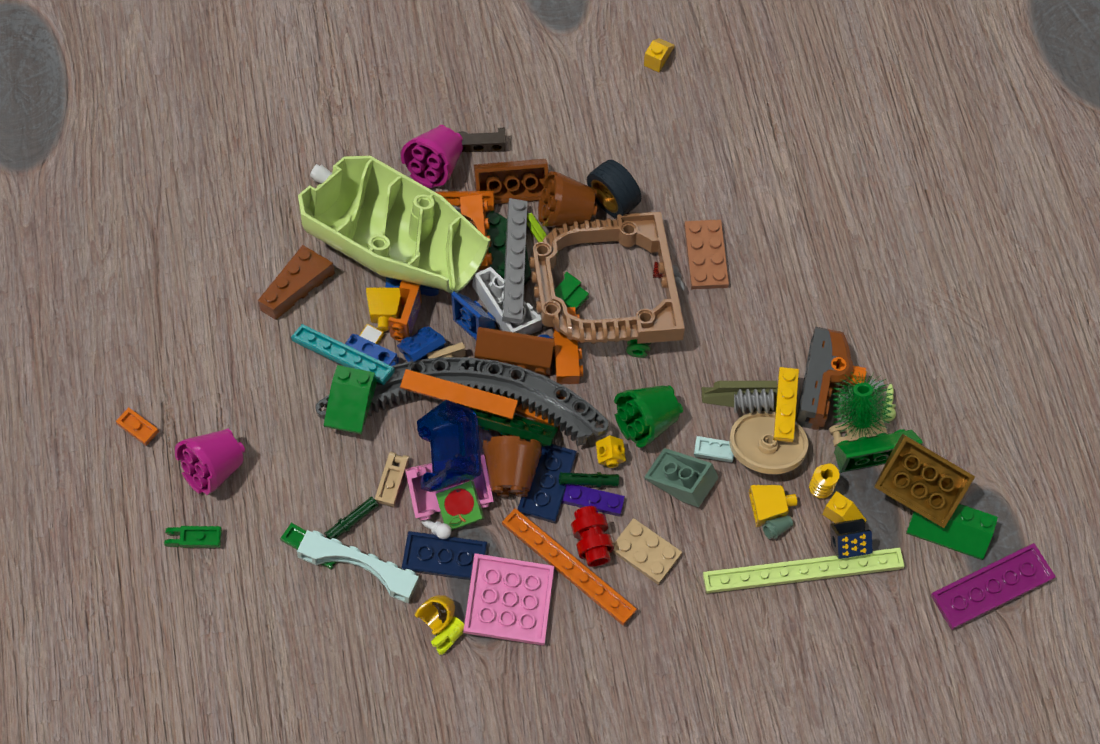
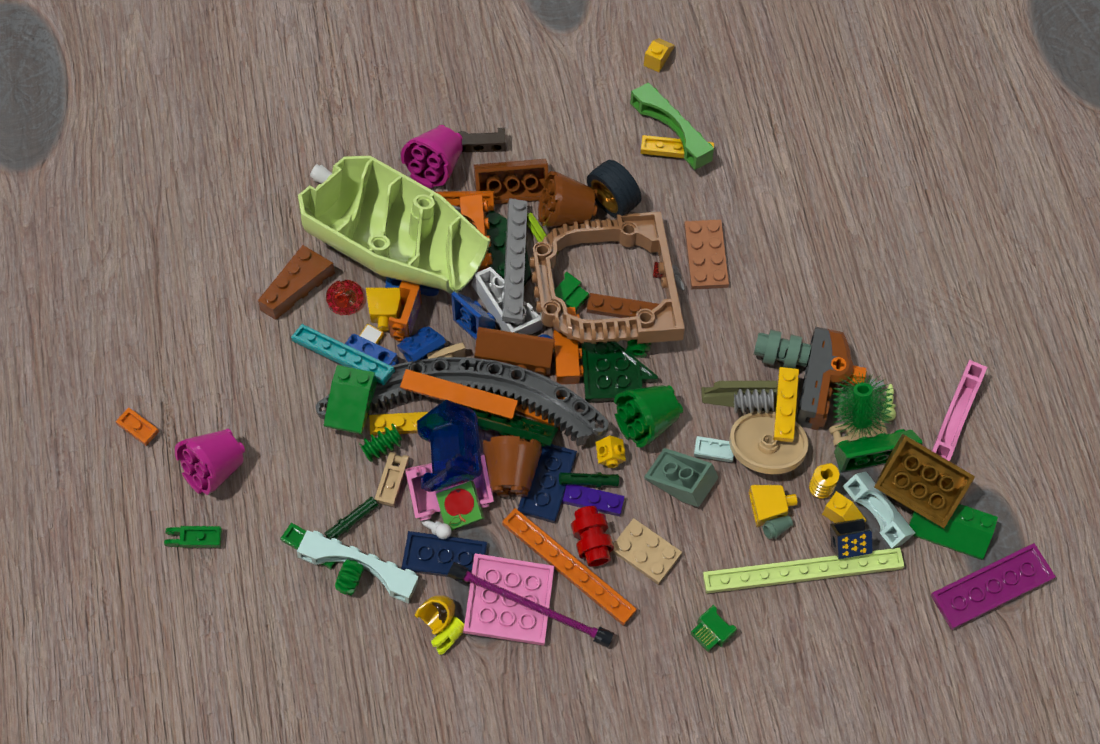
(344, 297): none -> clear red tile
(349, 577): none -> green gear
(381, 443): none -> green piece
(404, 422): none -> yellow plate
(601, 635): none -> magenta hose
(611, 370): none -> dark green wing
(616, 306): none -> dark orange plate
(651, 103): none -> bright green arch
(663, 146): none -> yellow plate
(712, 630): none -> green piece
(796, 353): none -> sand green piece
(892, 524): none -> light aqua arch
(958, 409): none -> bright pink arch

